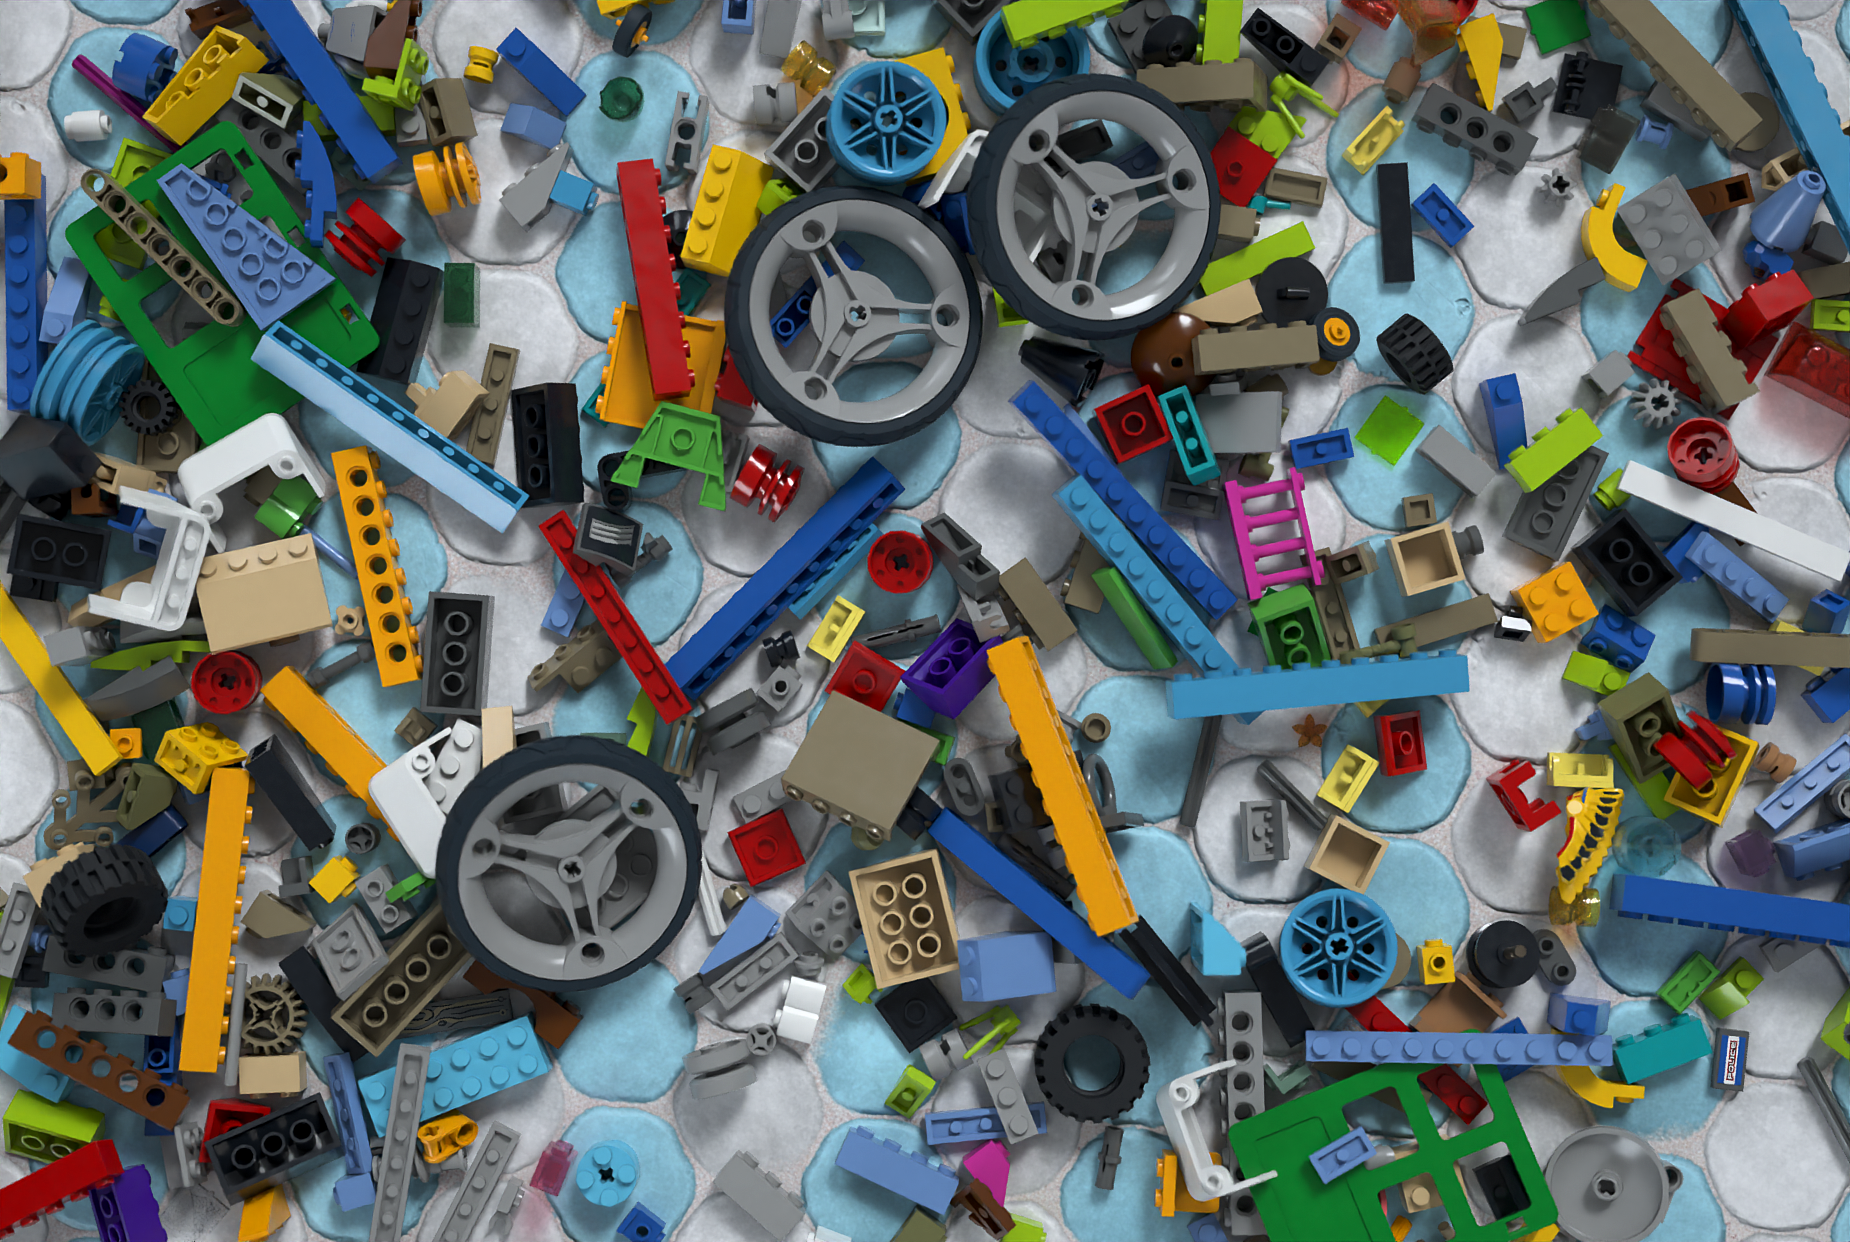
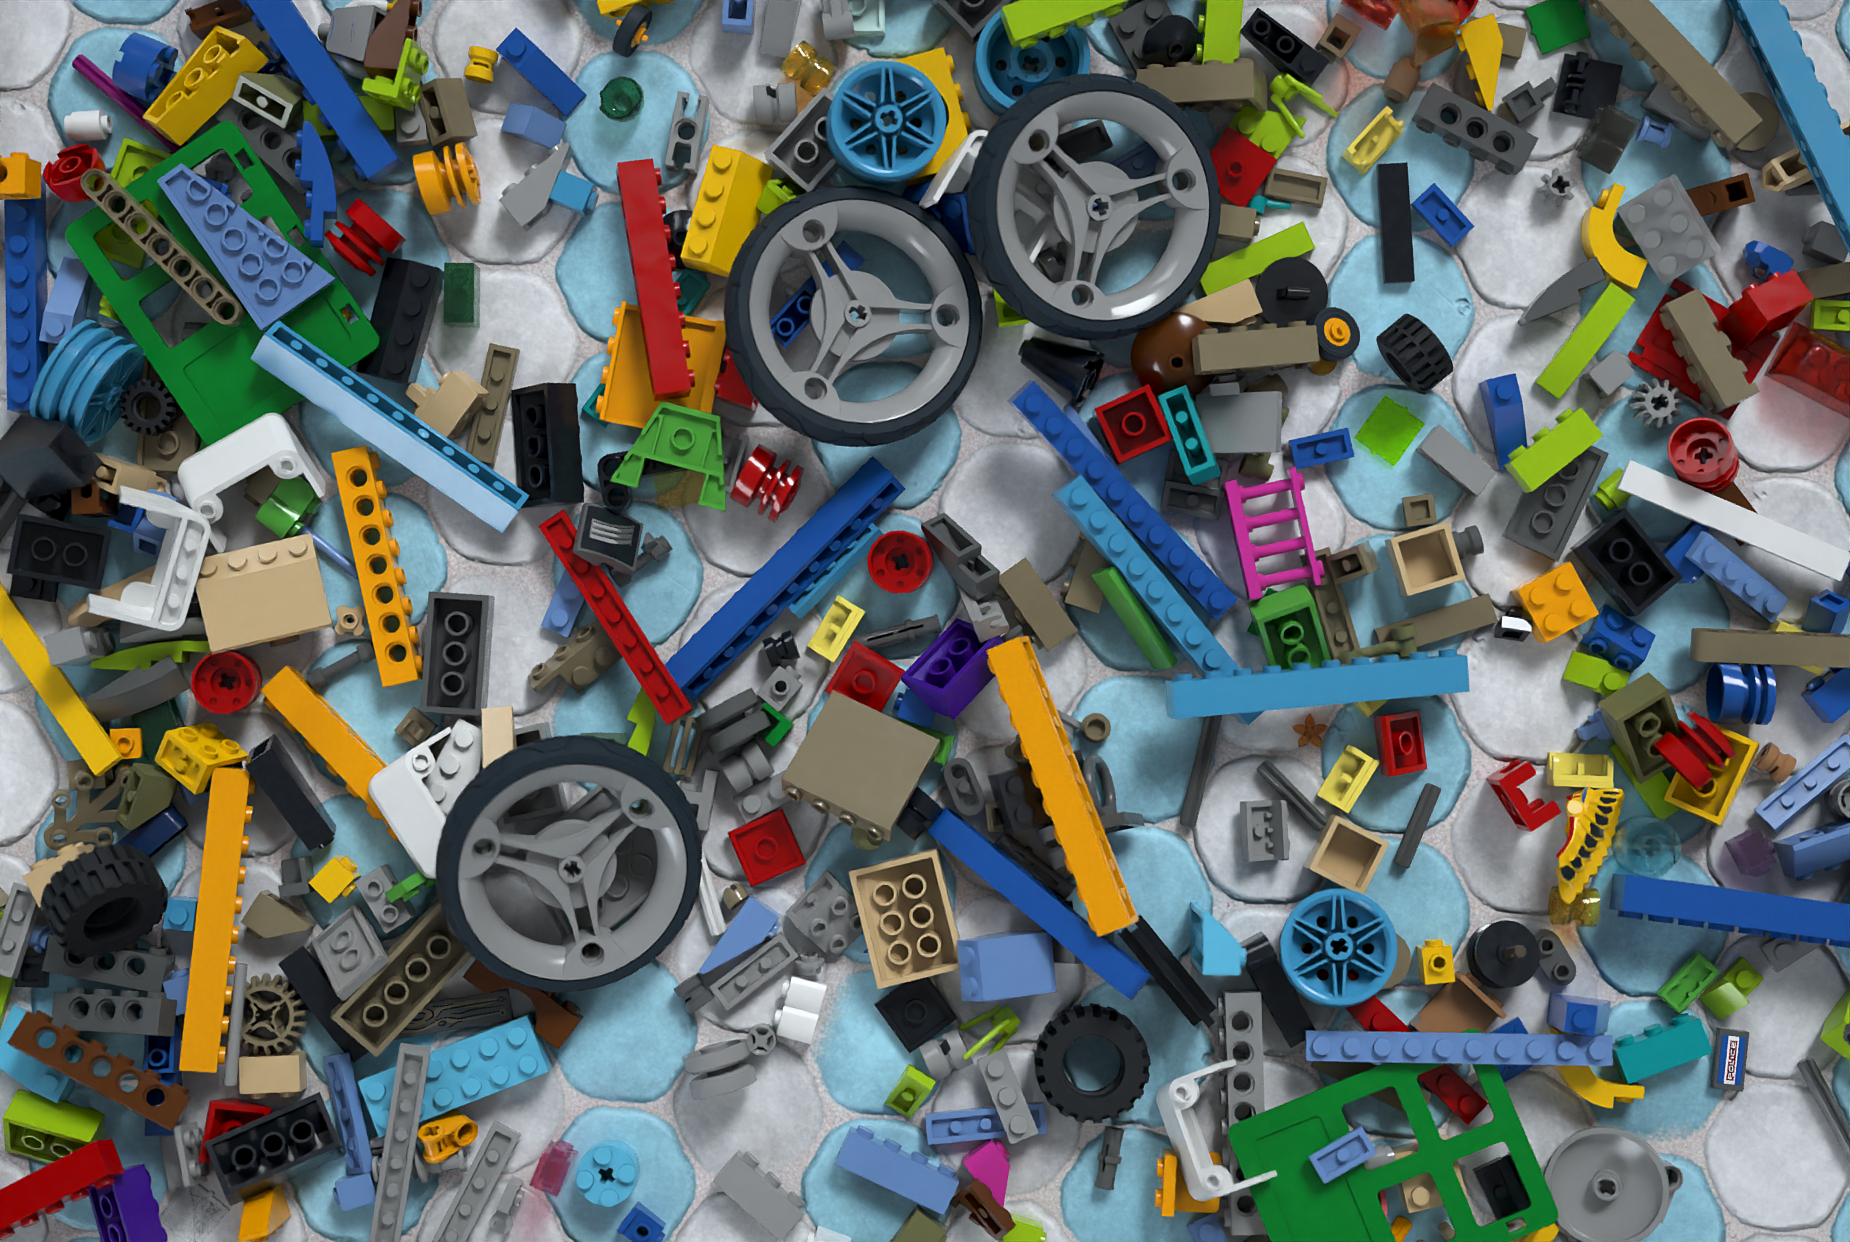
(66, 172): none -> red cylinder
(356, 838): dark grey wheel -> none
(678, 488): none -> clear yellow piece
(746, 766): none -> light grey wheel
(780, 725): none -> green panel
(861, 984): lime tile -> none
(1294, 1077): sand green bracket -> none
(1417, 825): none -> dark grey axle
(1585, 340): none -> lime slope
(1789, 212): medium blue cone -> none

